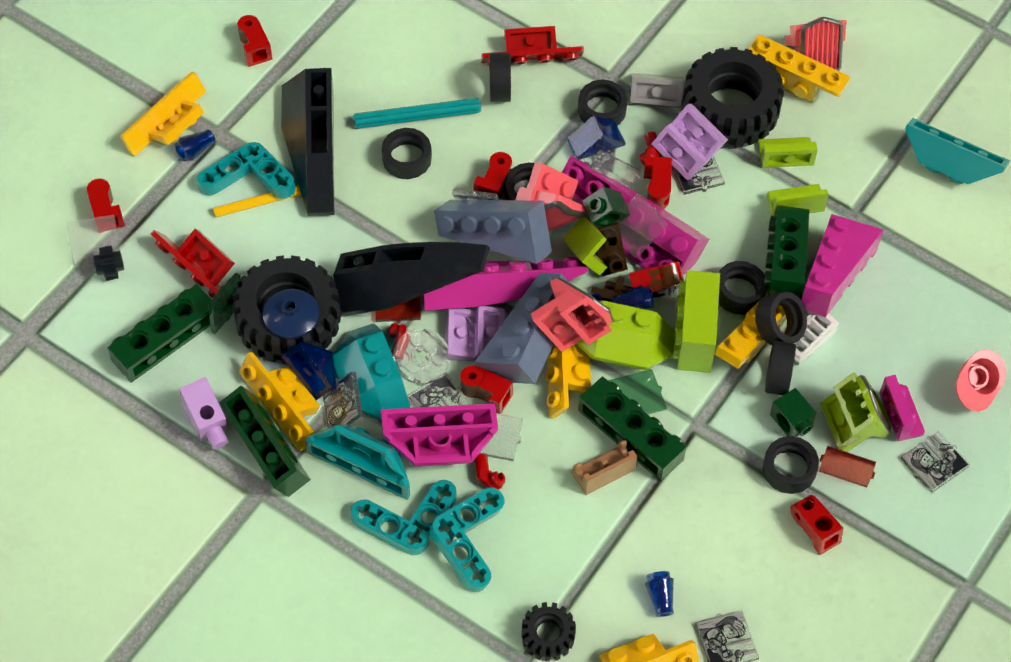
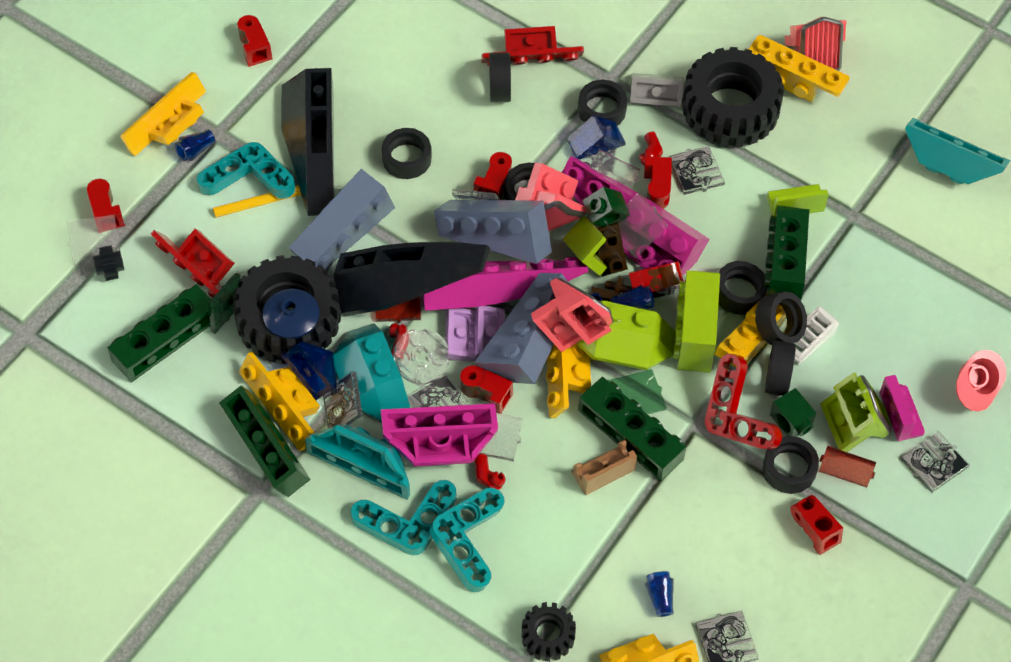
(204, 413): lavender torso -> none
(344, 220): none -> sand blue wedge
(417, 113): teal axle -> none
(689, 141): lavender slope -> none
(730, 417): none -> red beam
(787, 152): lime panel -> none
(840, 257): dark pink wedge -> none

